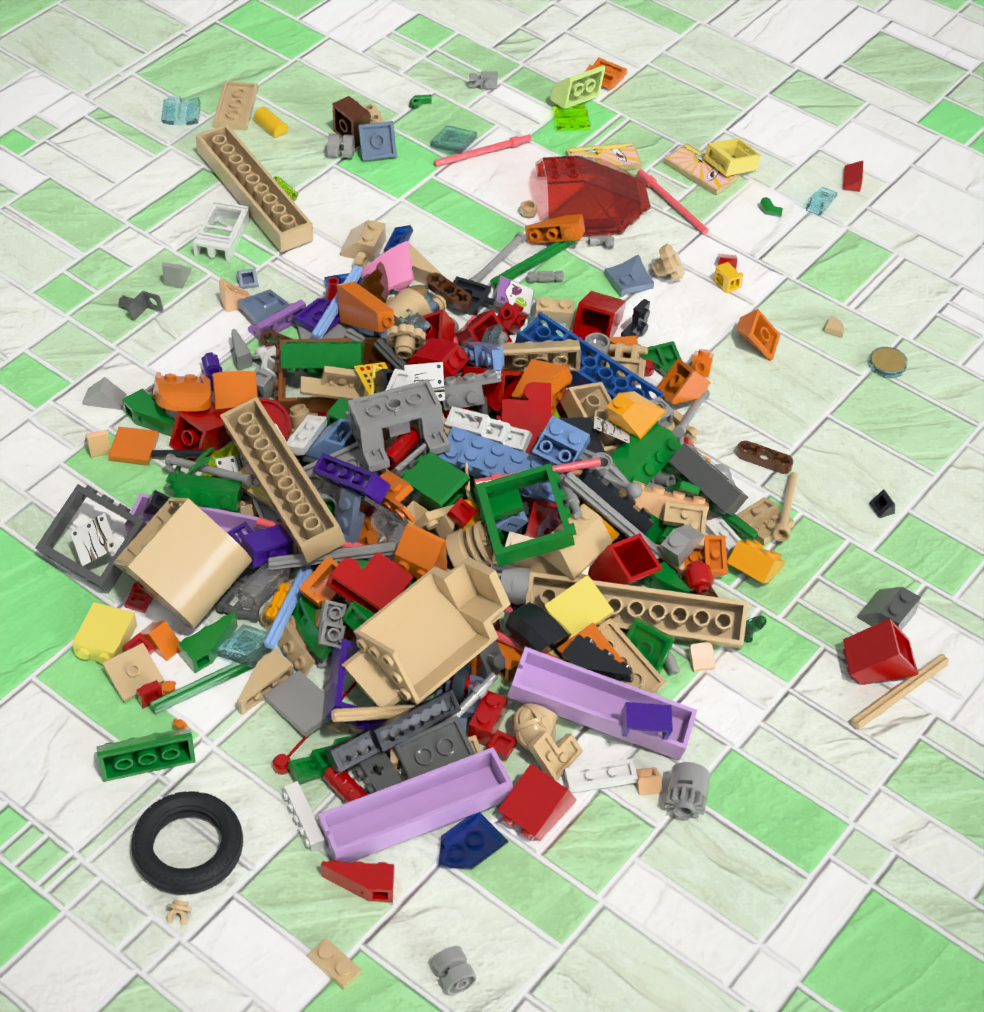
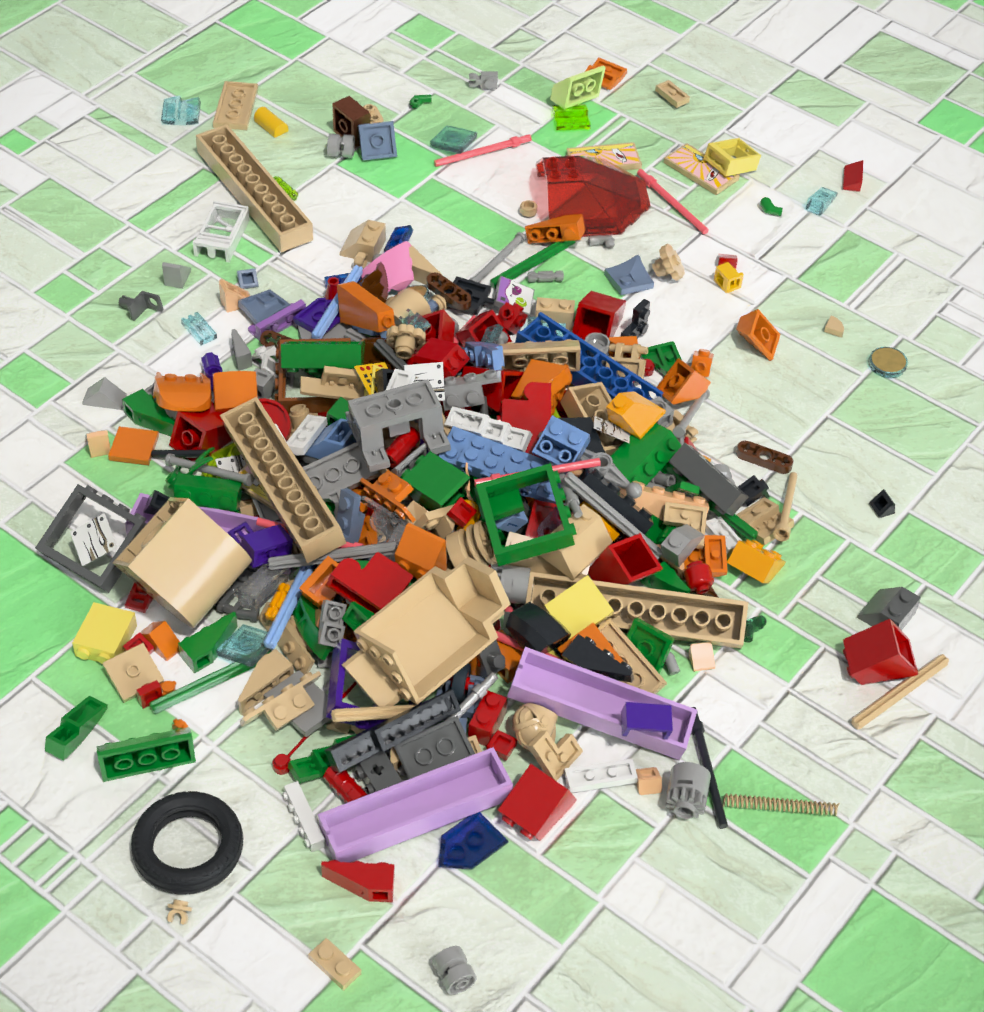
(74, 727): none -> green slope
(199, 321): none -> clear light blue tile
(285, 707): none -> tan bracket
(351, 477): dark purple brick -> none
(672, 93): none -> tan plate
(698, 730): none -> black bar
(754, 489): none -> black bracket
(780, 803): none -> tan piece

